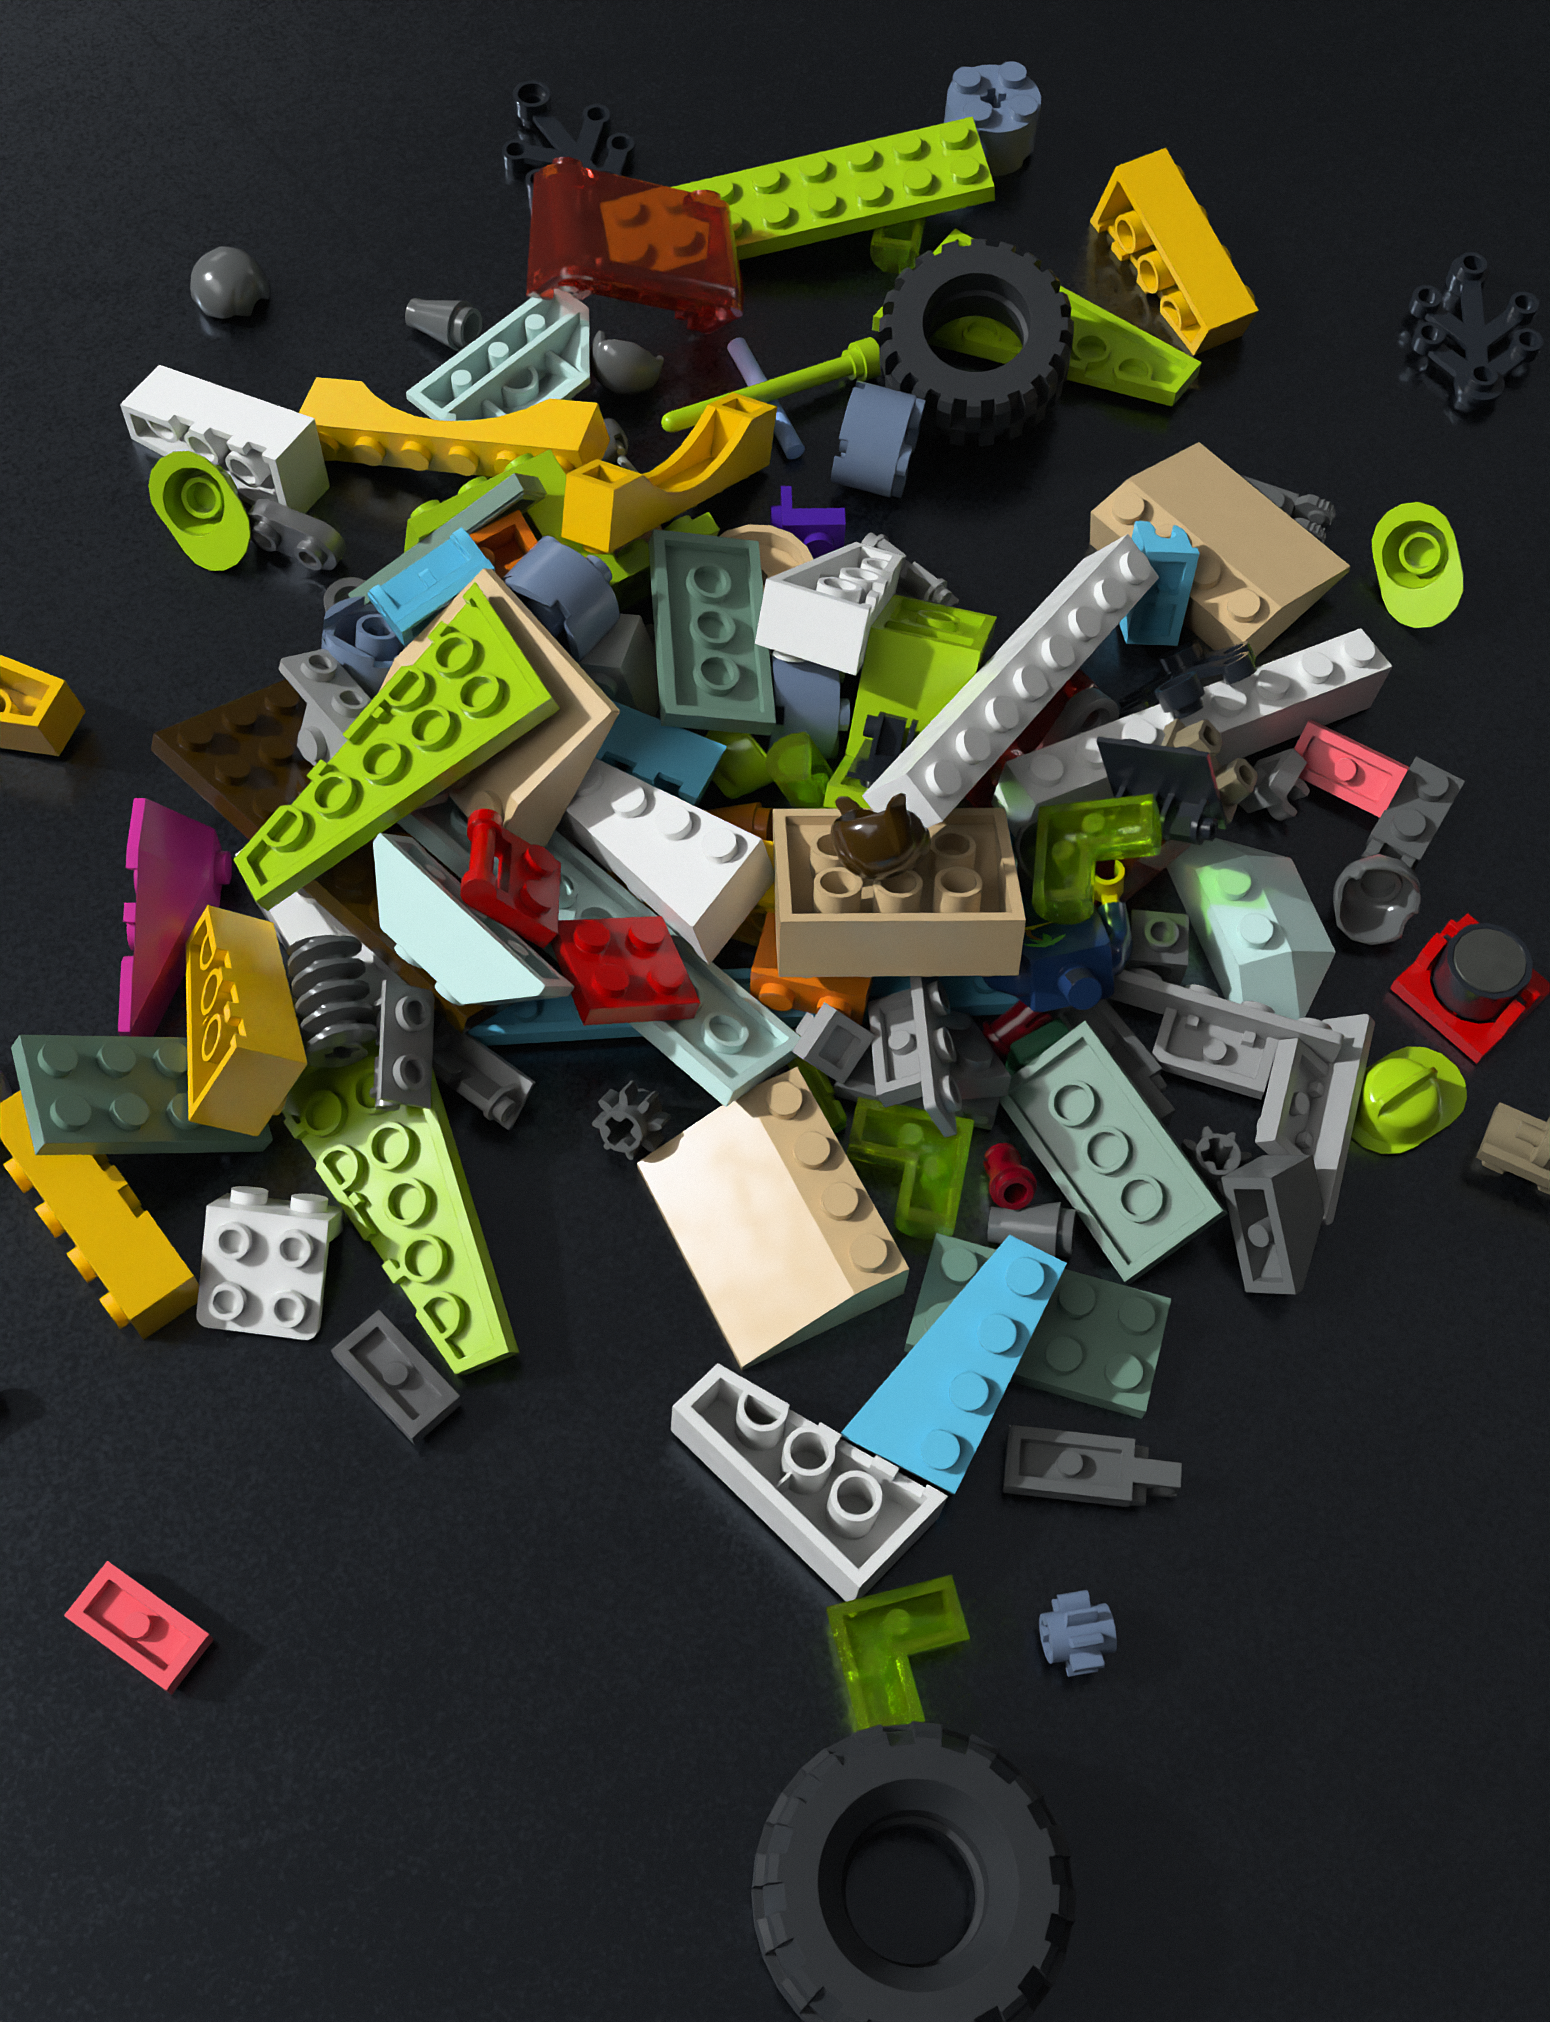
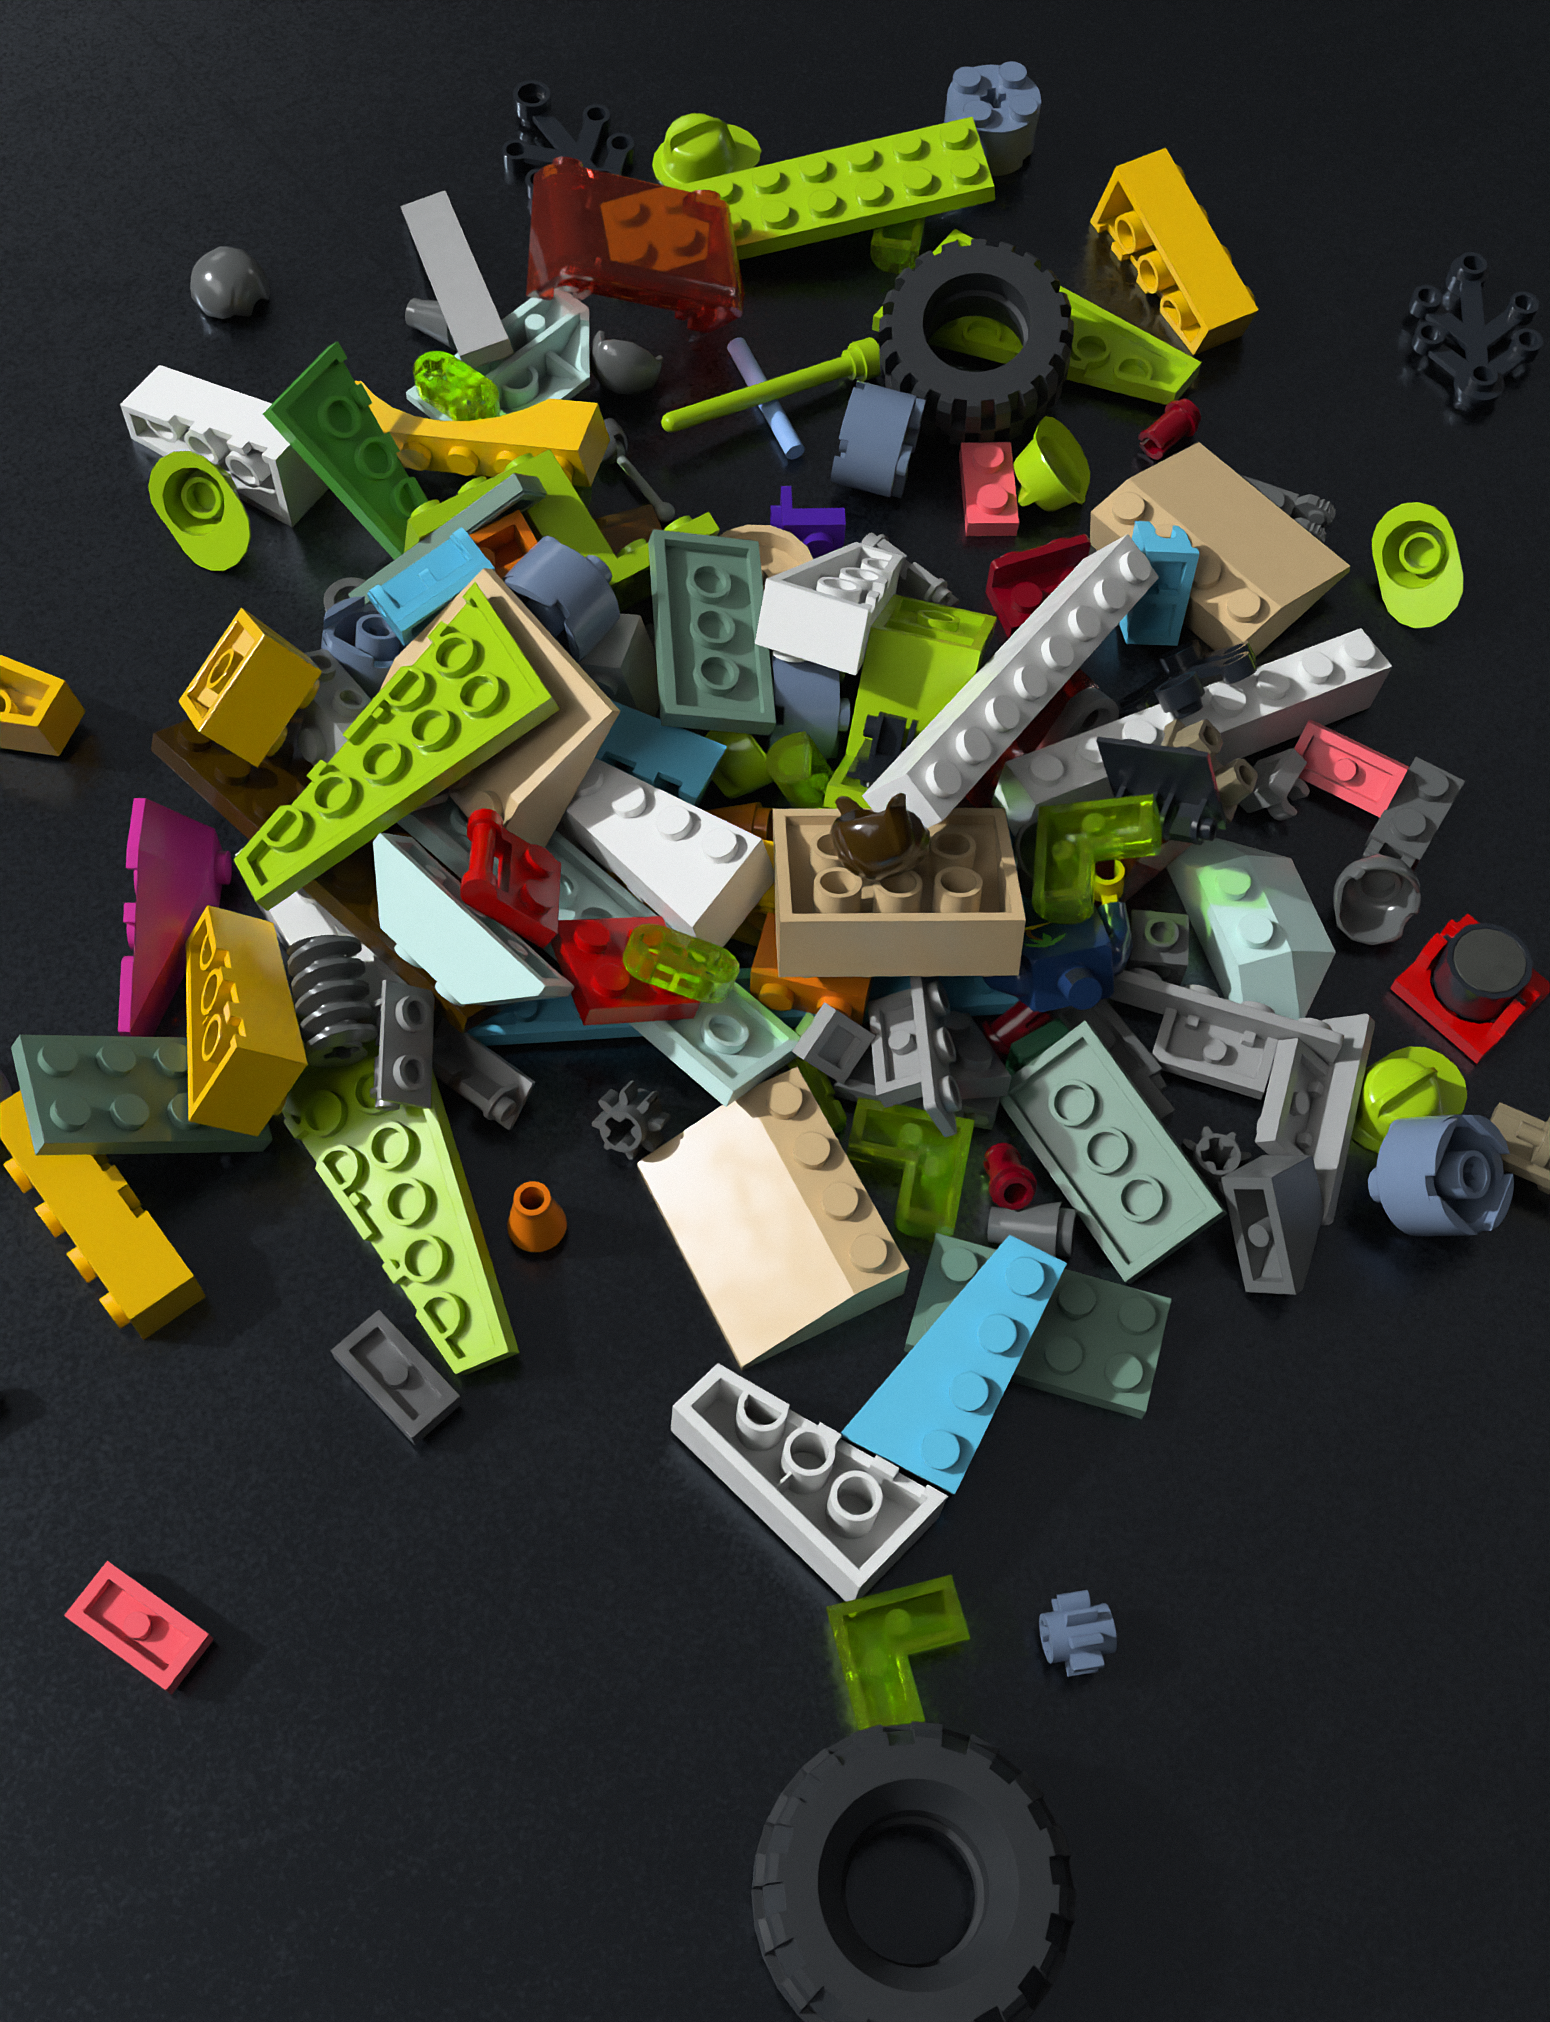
(250, 689): none -> yellow slope
(266, 1262): white bracket -> none
(295, 535): flat silver plate -> none
(342, 442): none -> bright green wing
(456, 281): none -> light grey tile
(461, 385): none -> clear neon green beam
(535, 1218): none -> orange cone
(615, 505): yellow arch -> none
(680, 963): none -> clear neon green beam
(703, 148): none -> lime piece
(988, 489): none -> coral plate
(1024, 579): none -> dark red bracket
(1052, 468): none -> lime piece
(1085, 1468): dark grey hinge -> none
(1179, 420): none -> dark red pin
(1443, 1175): none -> sand blue brick

